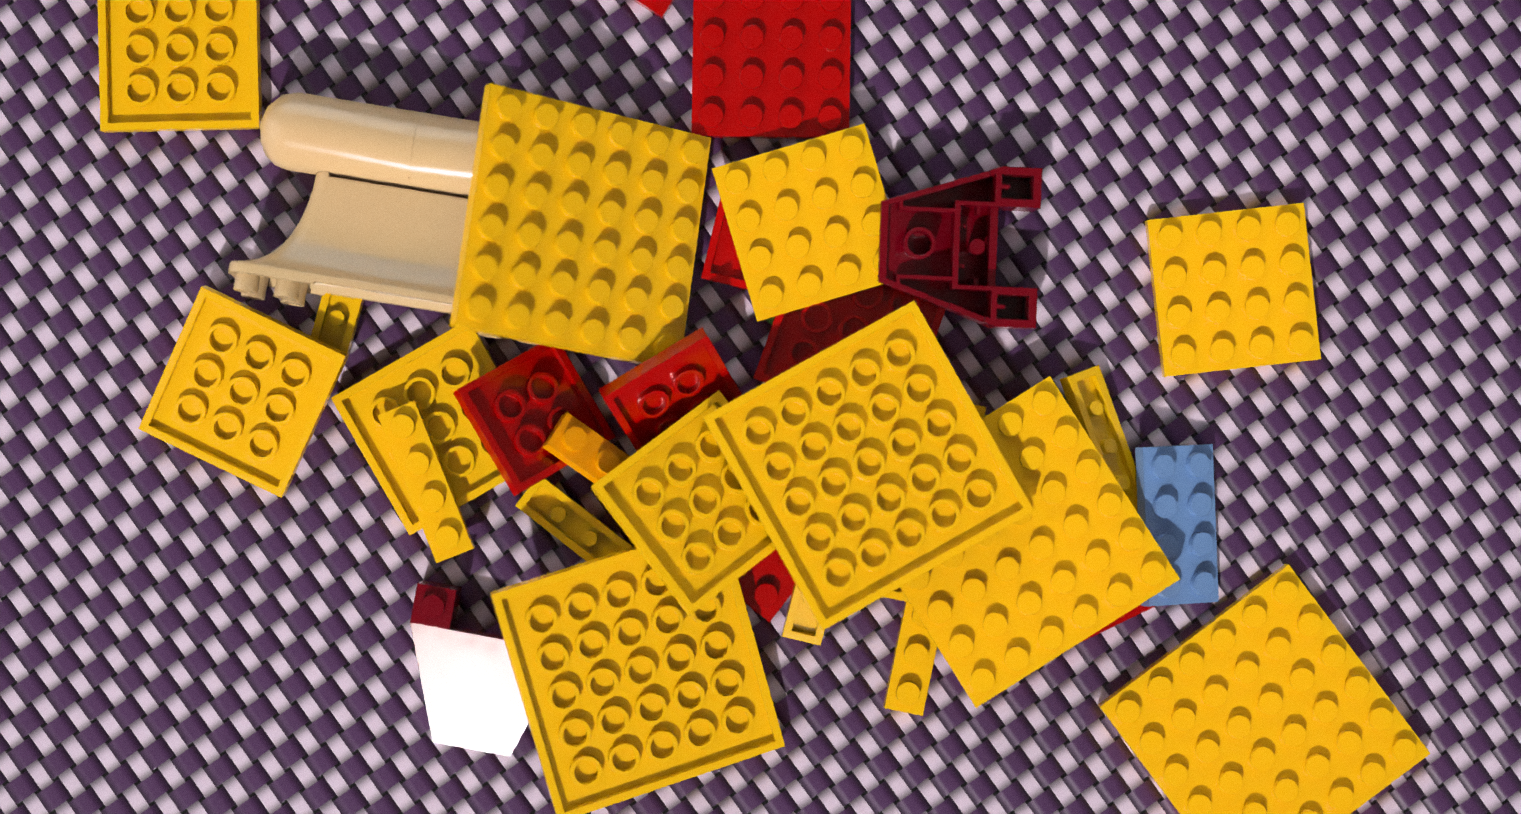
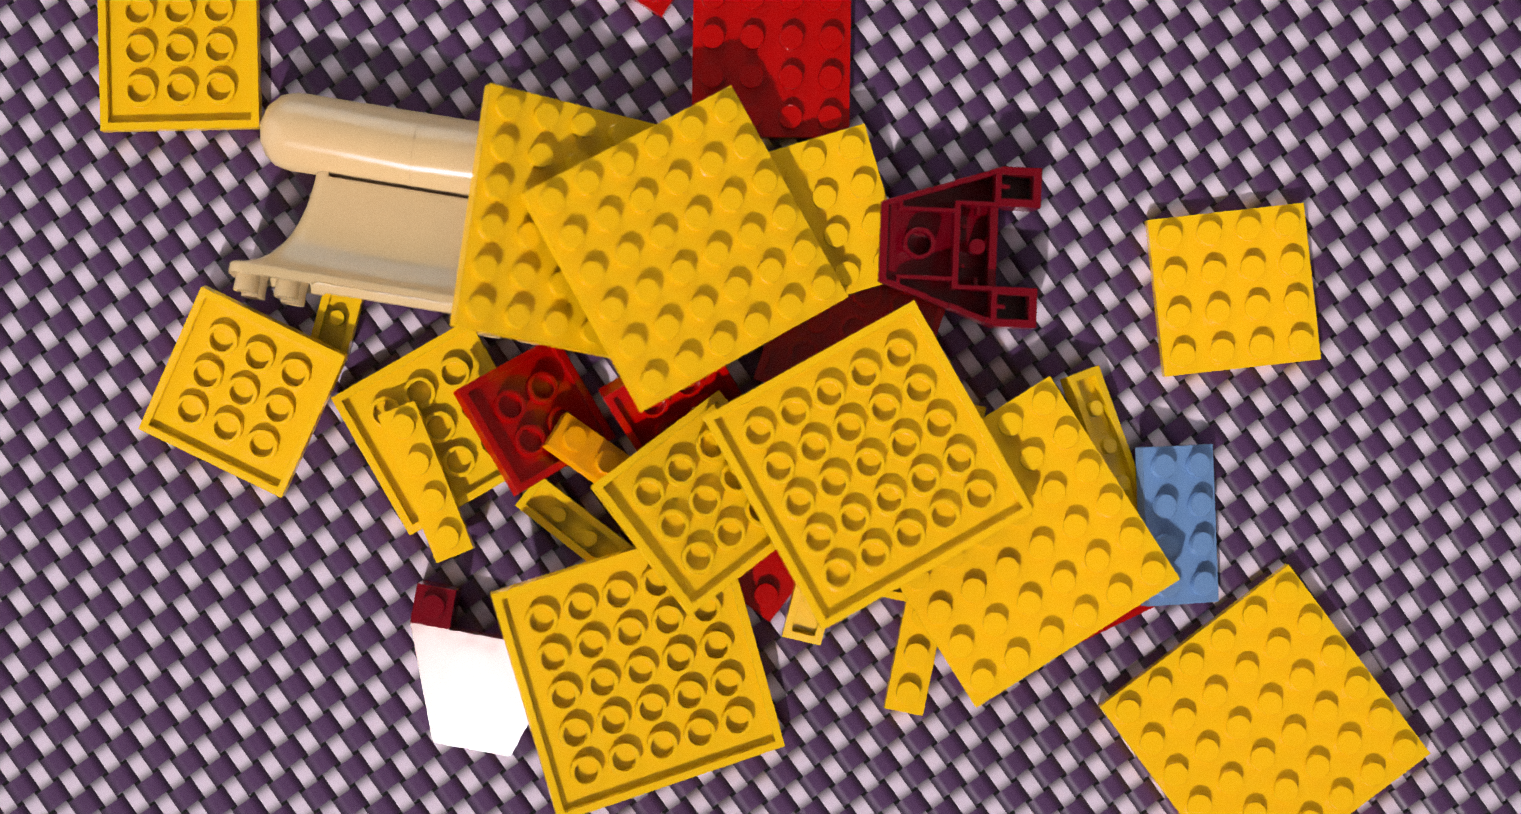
(684, 247): none -> yellow plate

